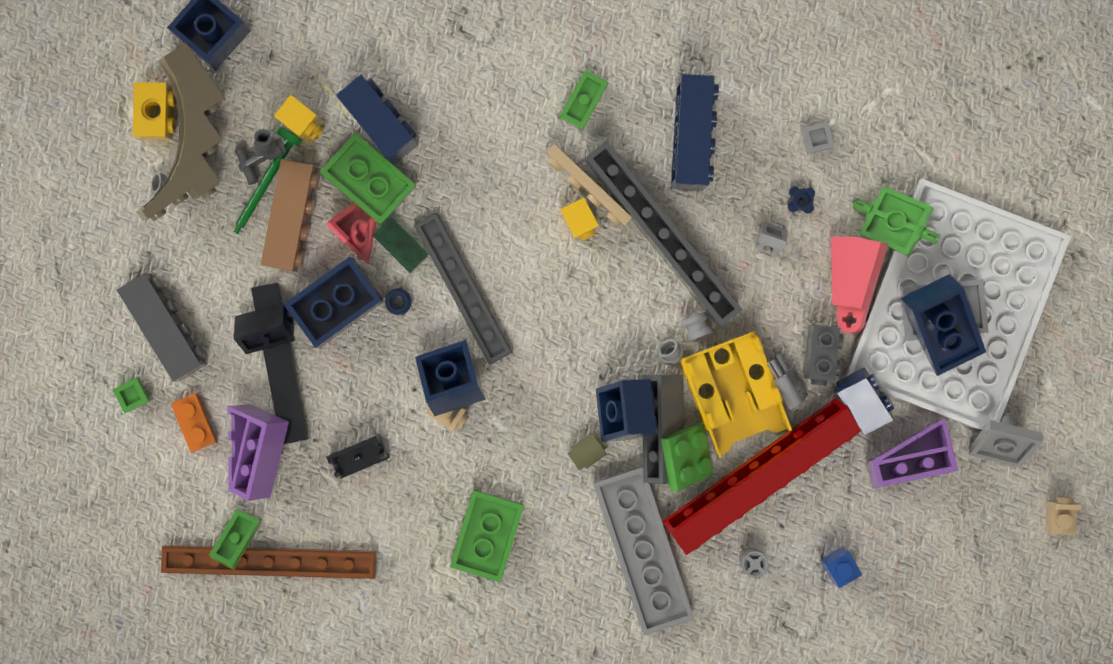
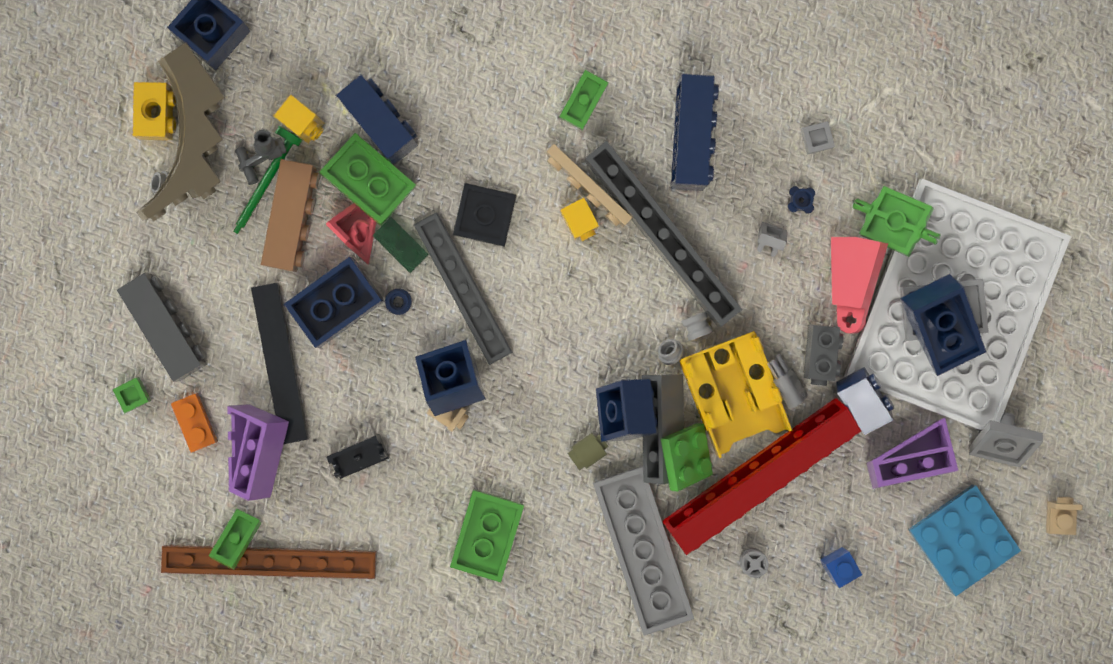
(263, 328): black hinge -> none
(484, 215): none -> black tile
(964, 540): none -> dark azure plate

